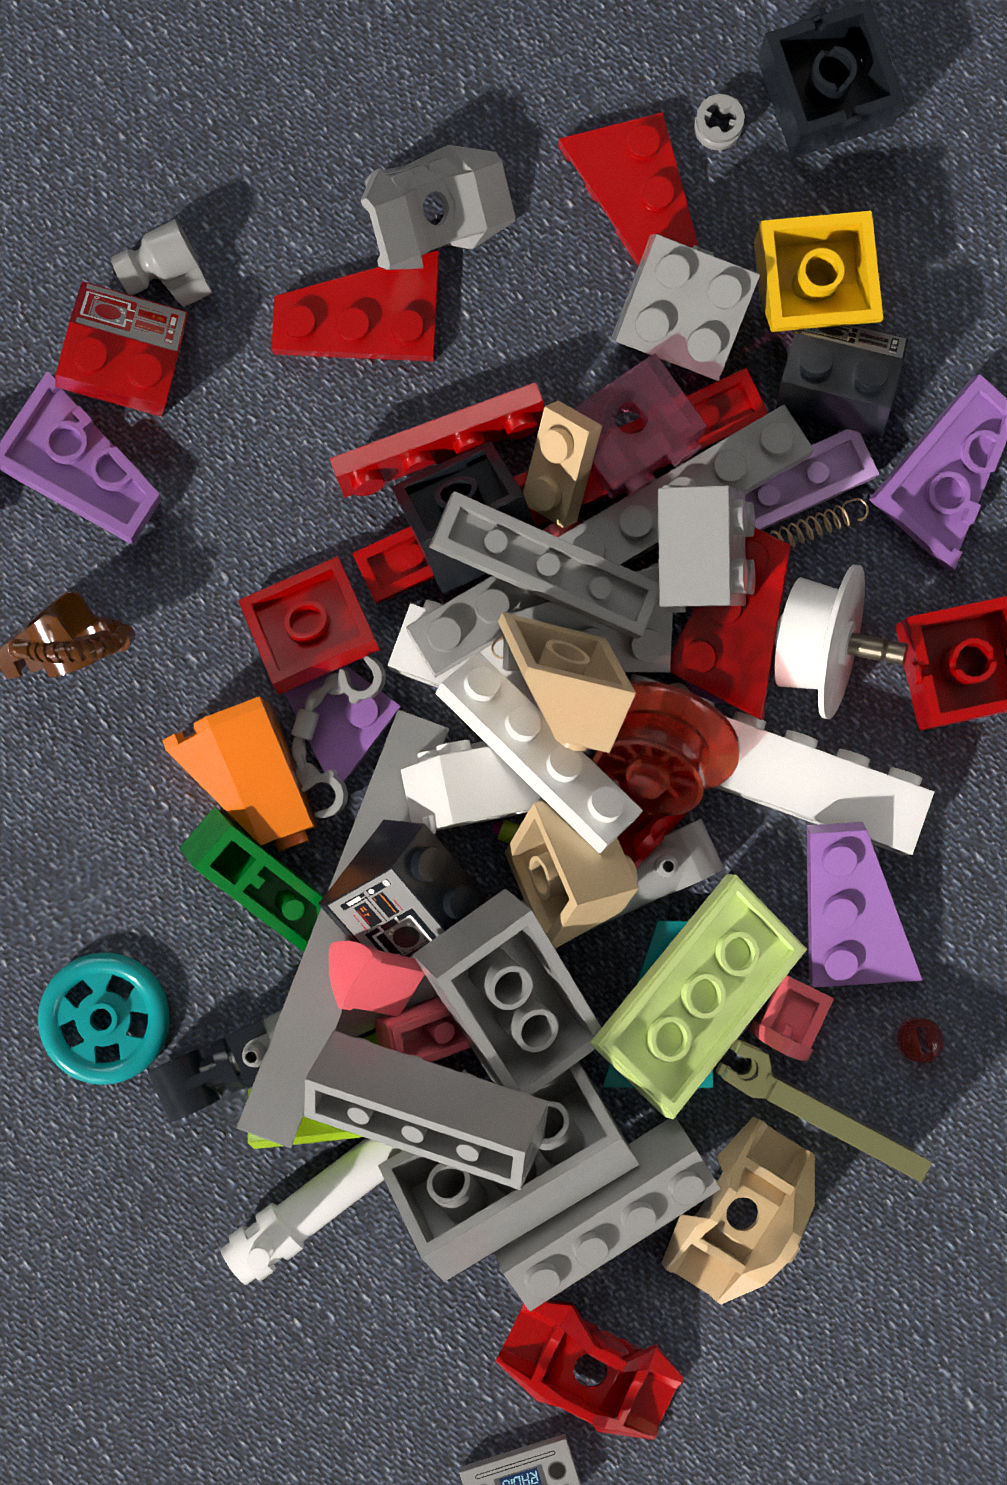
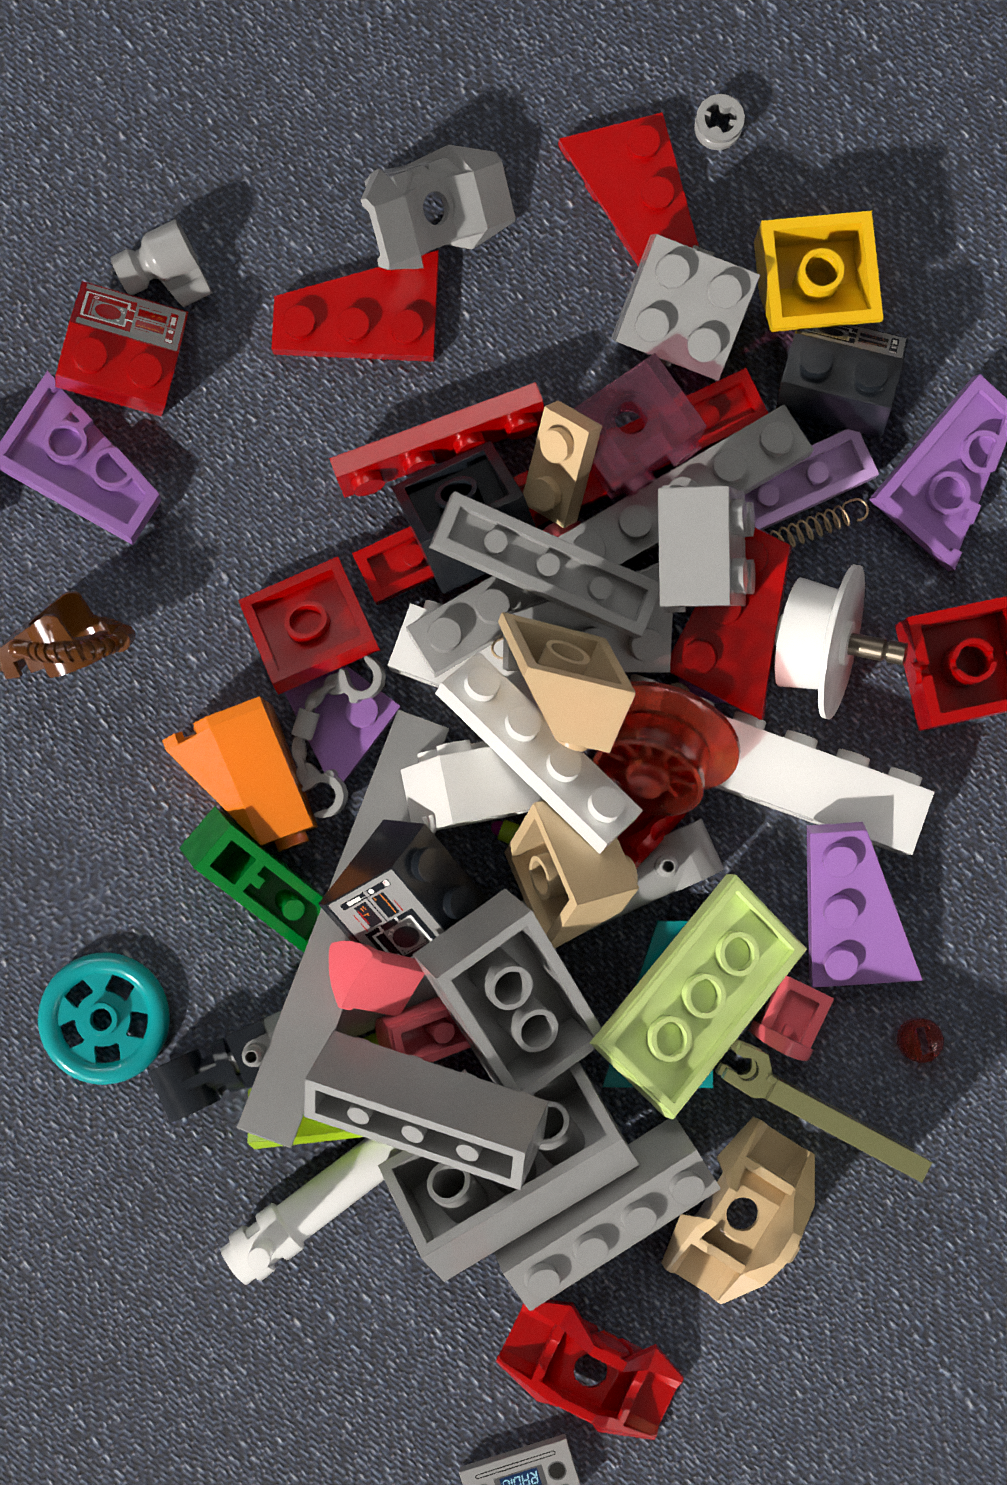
(830, 78): black brick -> none

